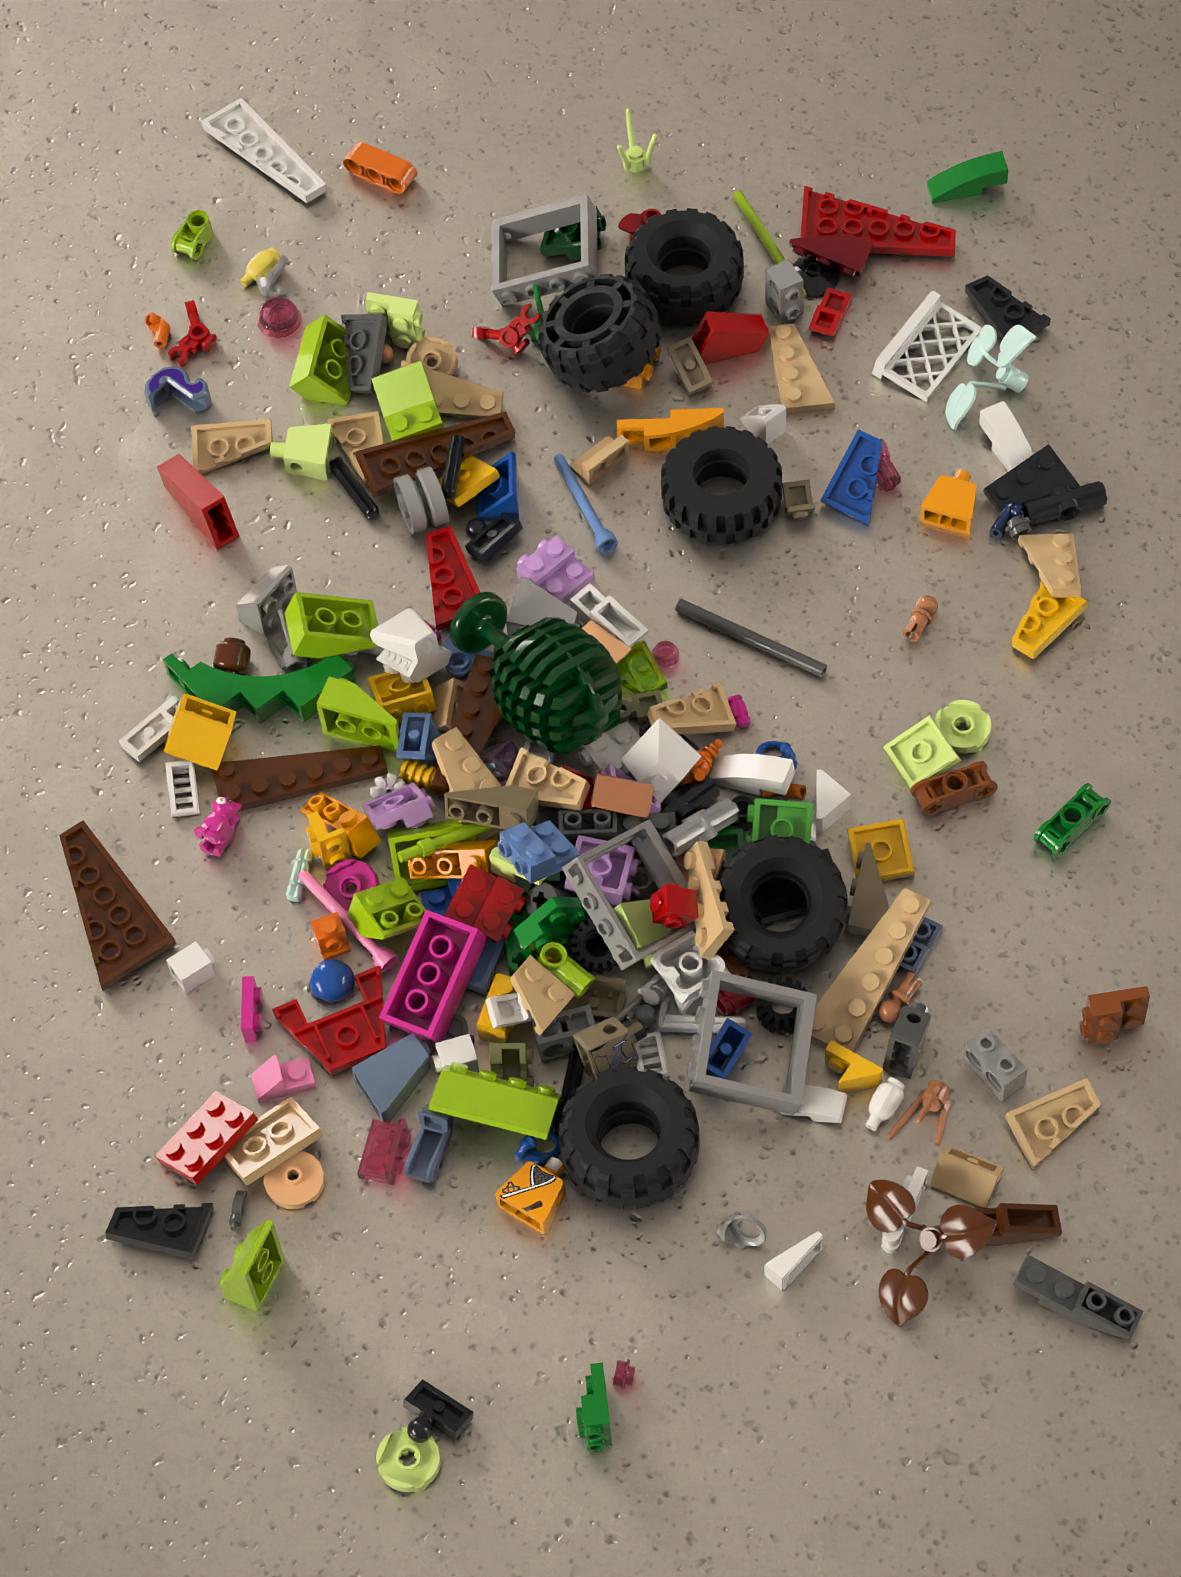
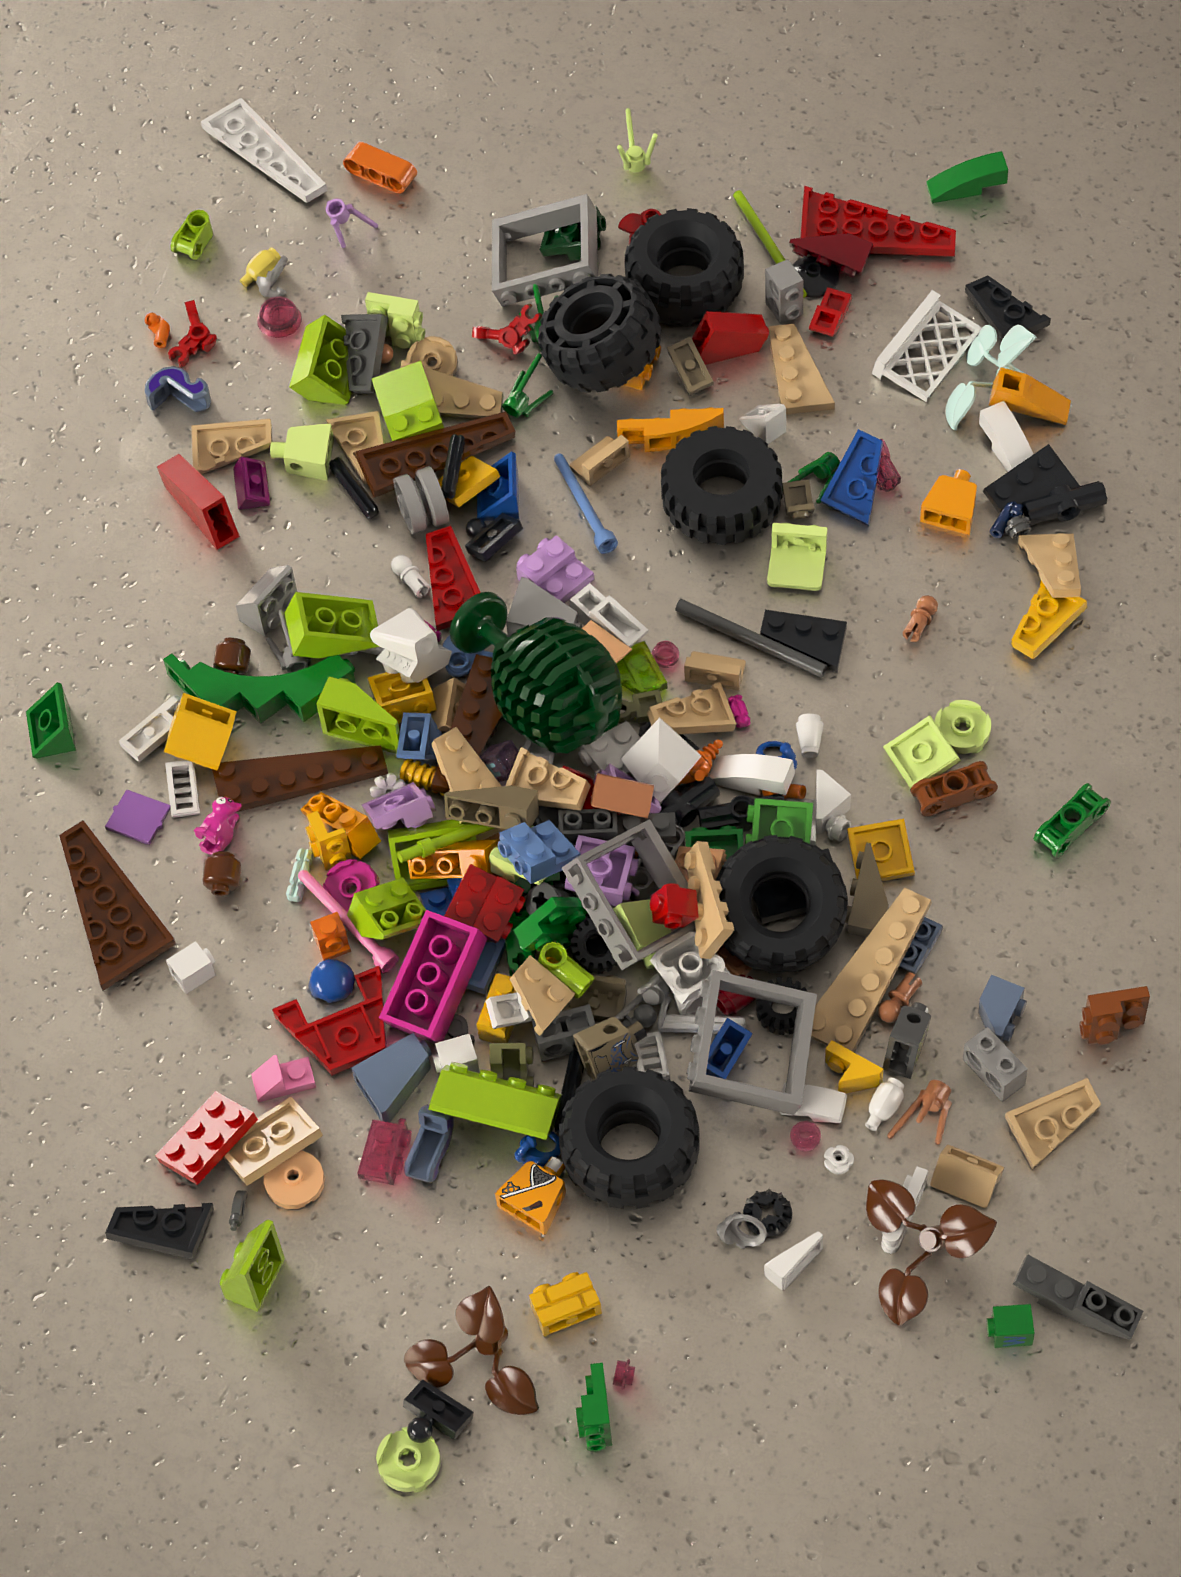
(50, 724): none -> green slope
(137, 817): none -> medium lavender piece
(221, 873): none -> reddish brown head
(250, 1019): dark pink plate -> none
(251, 483): none -> magenta slope
(340, 213): none -> lavender plant
(409, 575): none -> white pin
(478, 1316): none -> reddish brown plant
(517, 401): none -> green plant
(564, 1303): none -> yellow brick
(700, 826): light grey piece -> none
(711, 669): none -> tan panel
(773, 1224): none -> black gear
(797, 556): none -> yellowish green bracket
(805, 1144): none -> clear pink plate
(809, 635): none -> black wing
(809, 733): none -> white cone
(822, 467): none -> green plant
(837, 827): none -> white plate
(841, 1166): none -> white plate
(1000, 1005): none -> sand blue slope
(1011, 1326): none -> green brick
(1023, 1223): reddish brown slope -> none
(1029, 396): none -> light orange slope

